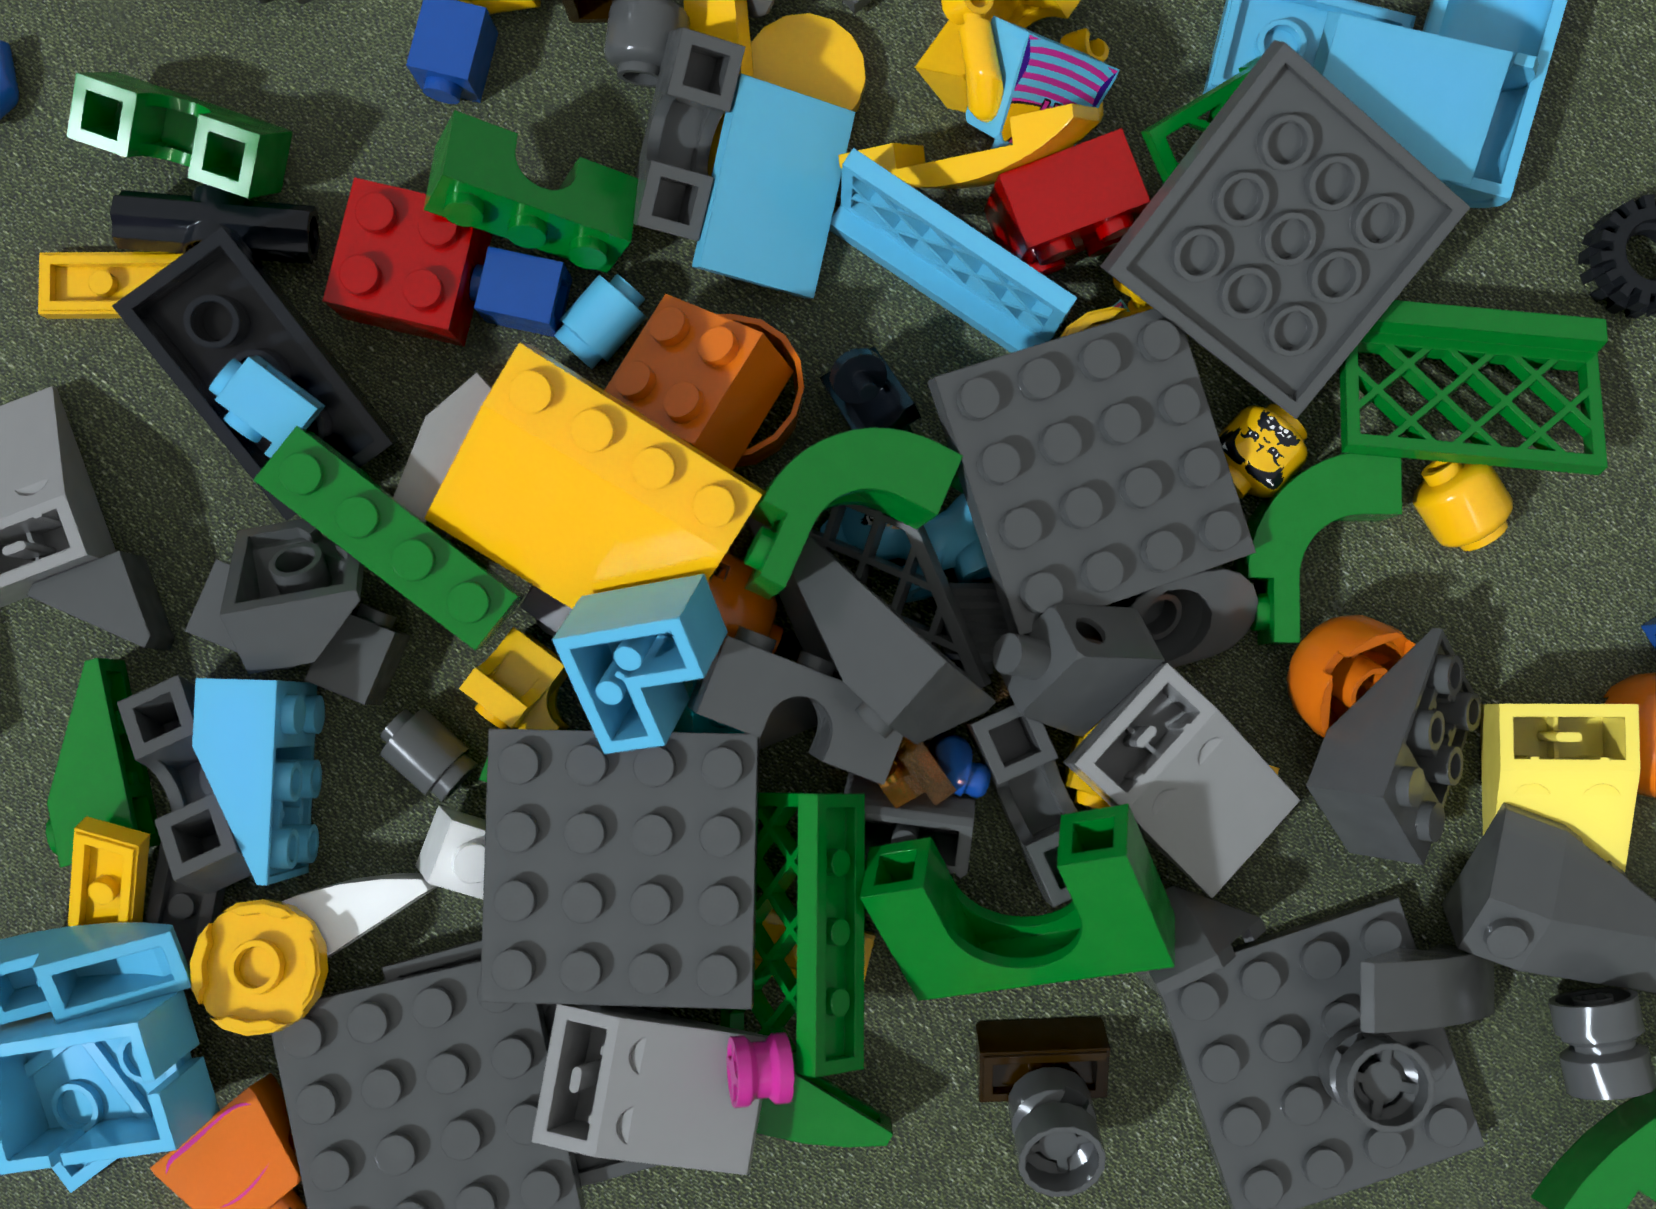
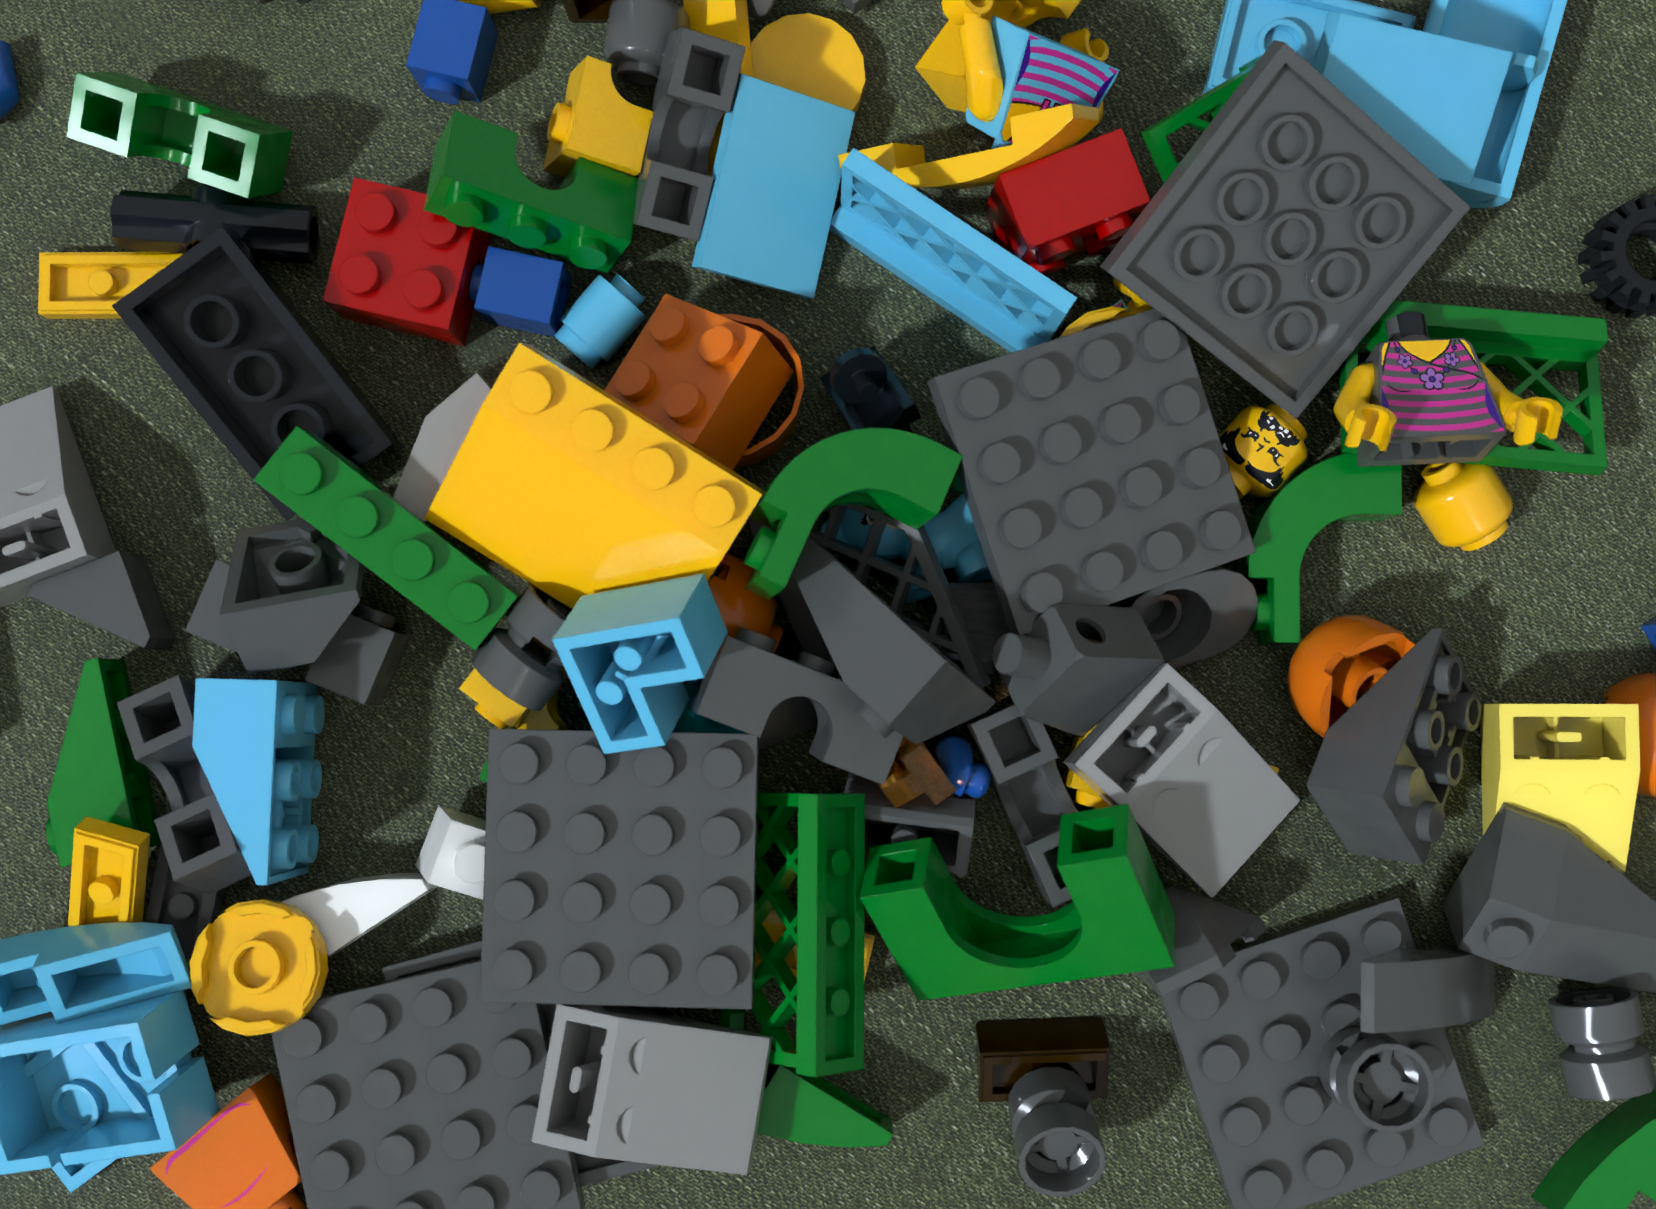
(263, 401): medium azure brick -> none
(427, 753): dark grey brick -> none
(516, 662): none -> dark grey wheel
(596, 124): none -> yellow brick
(760, 1070): dark pink wheel -> none
(1433, 402): none -> torso

